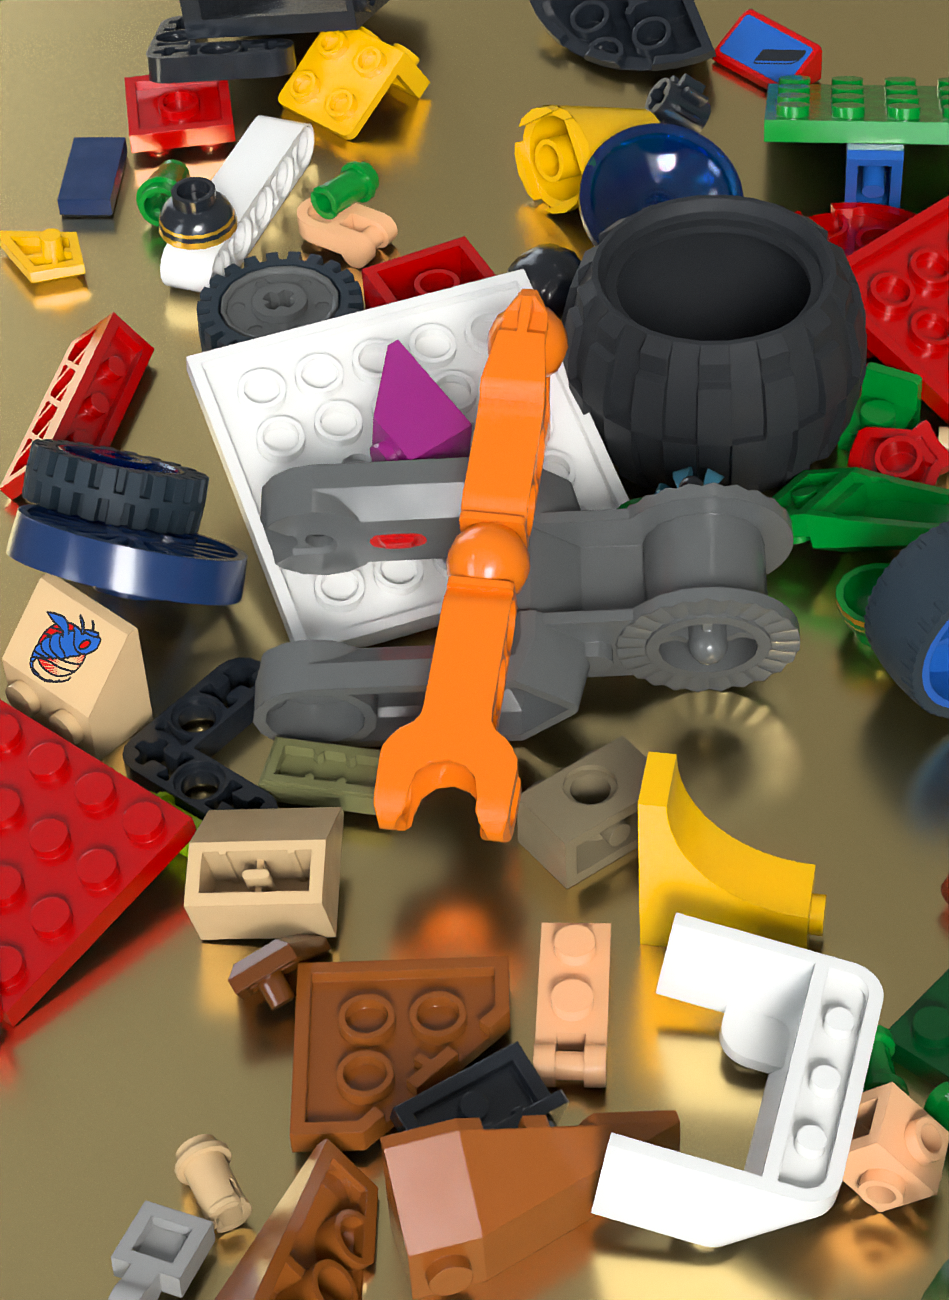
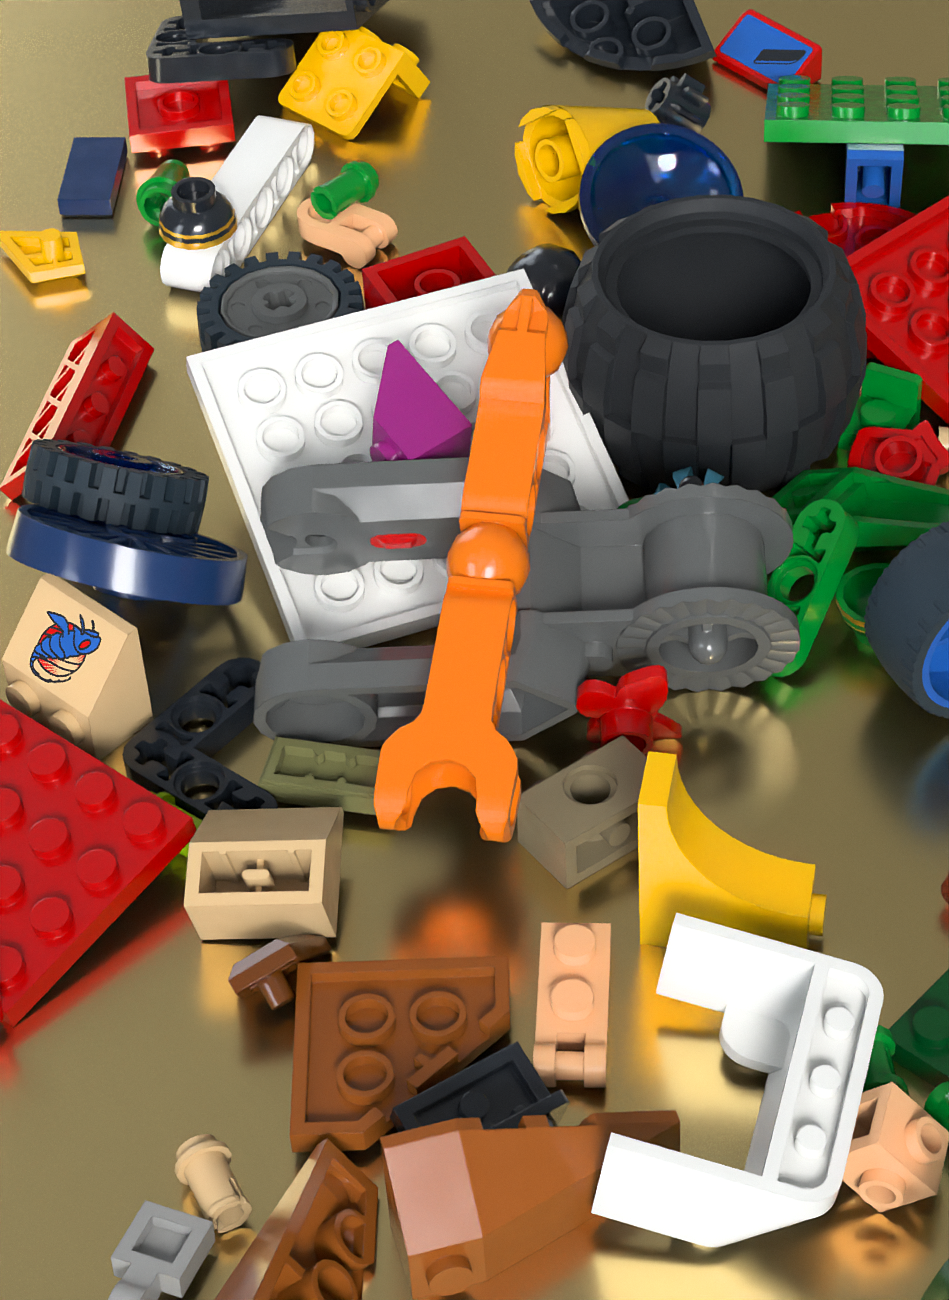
(628, 708): none -> red animal
(835, 551): none -> green beam

